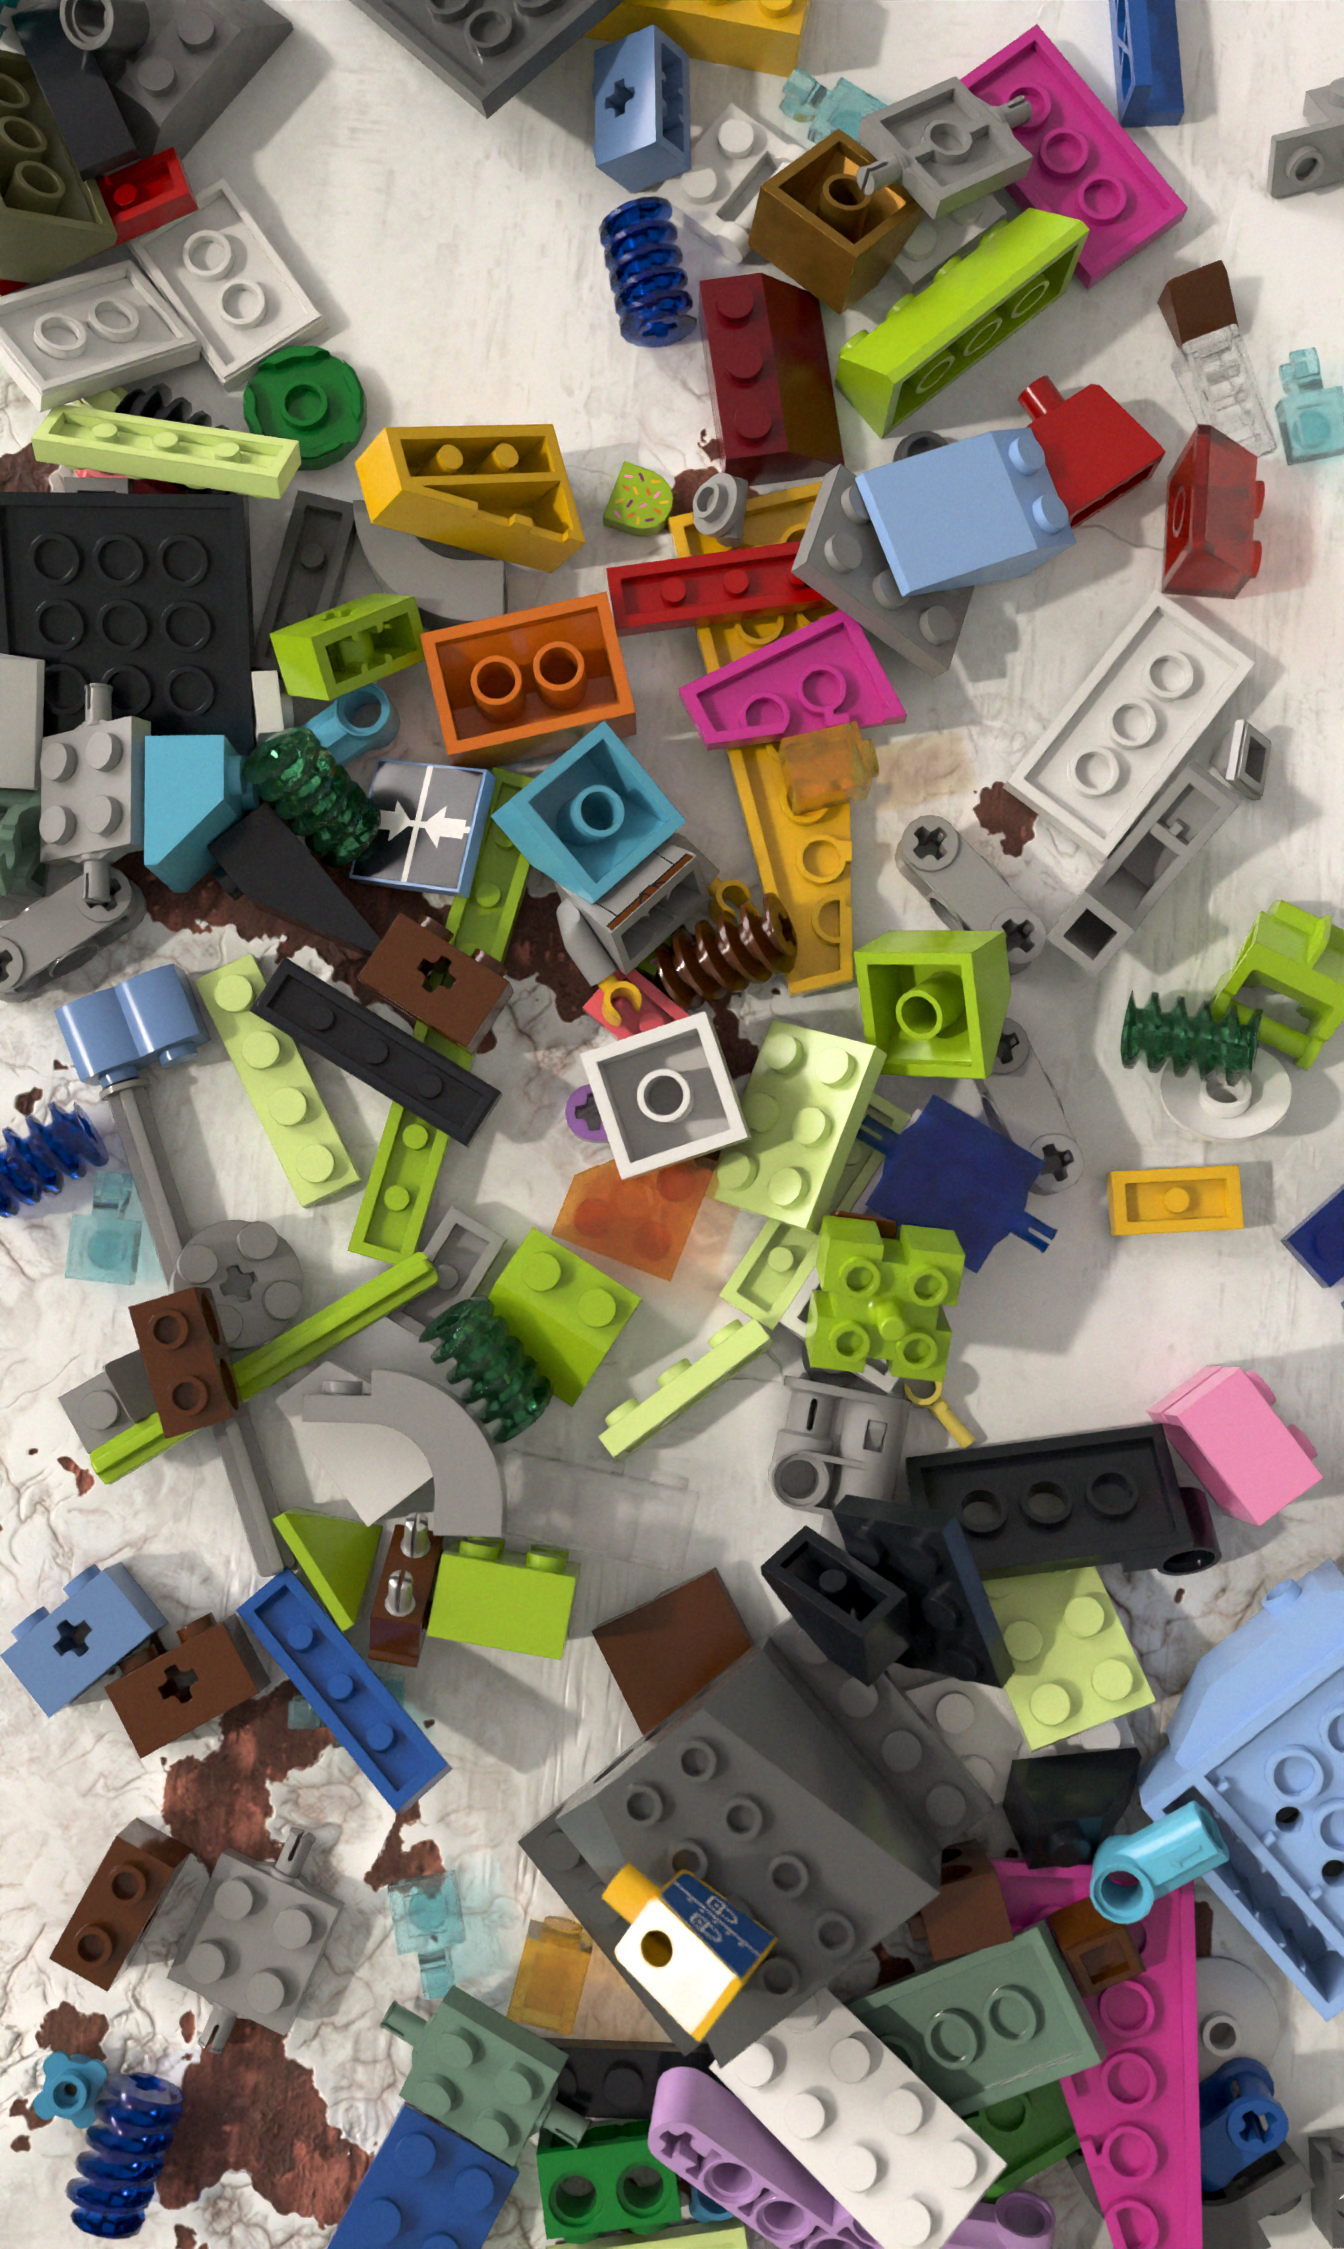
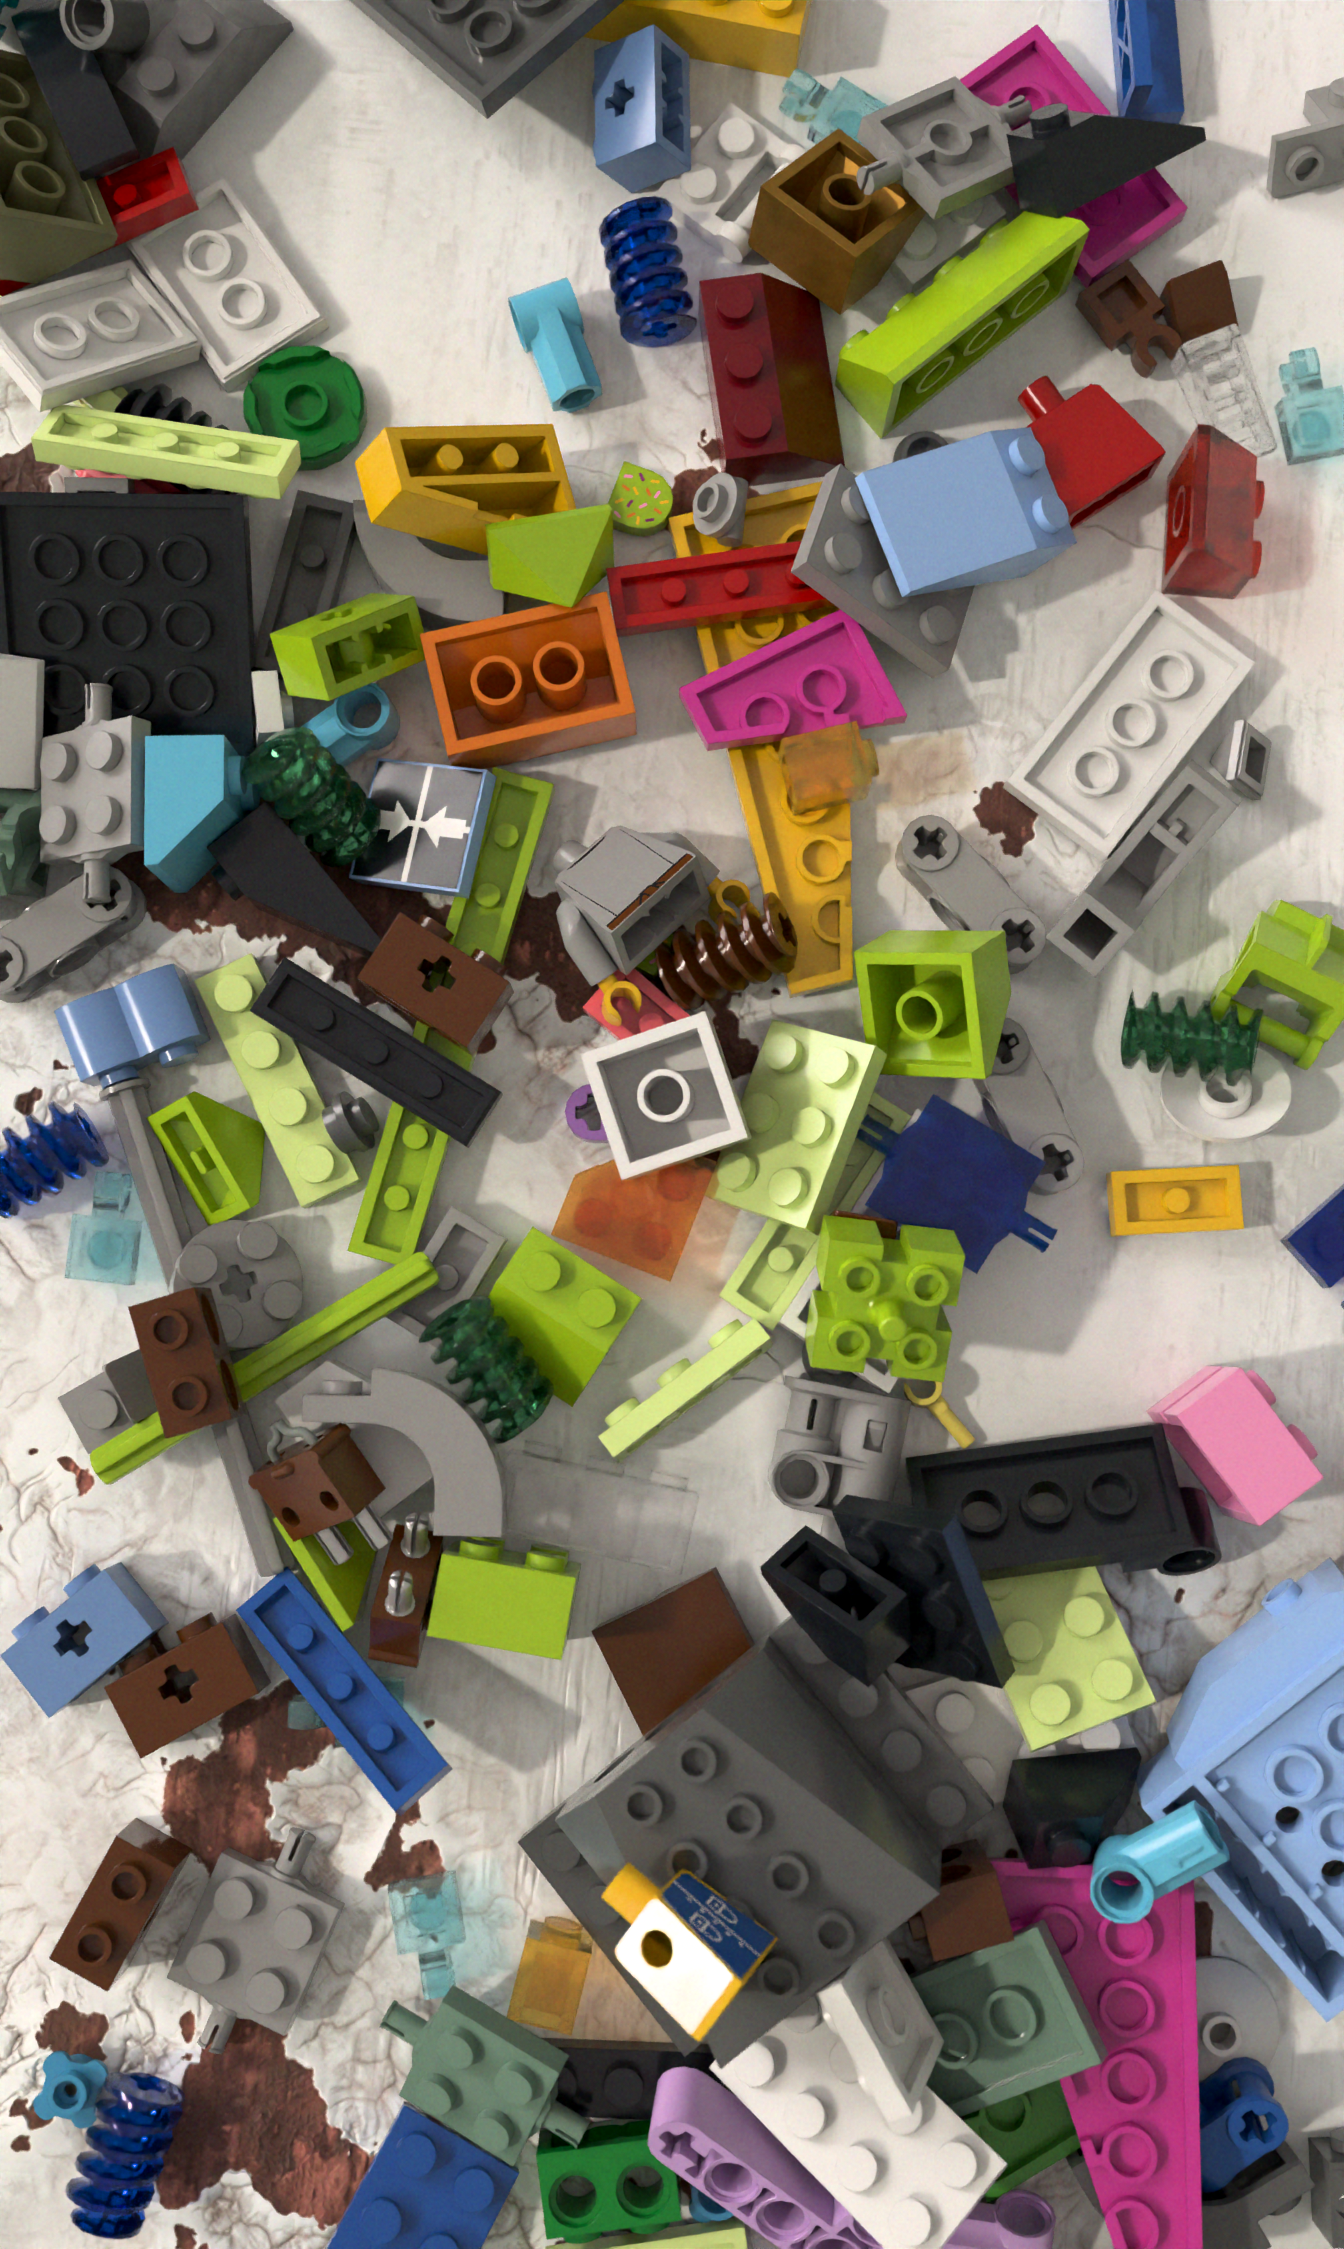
(214, 1154): none -> lime slope
(320, 1486): none -> reddish brown piece
(350, 1123): none -> dark grey plate
(552, 331): none -> medium azure piece
(552, 554): none -> lime slope
(589, 816): medium azure slope -> none
(883, 2029): none -> white plate
(1078, 155): none -> black slope
(1095, 1947): reddish brown slope -> none
(1126, 310): none -> reddish brown plate

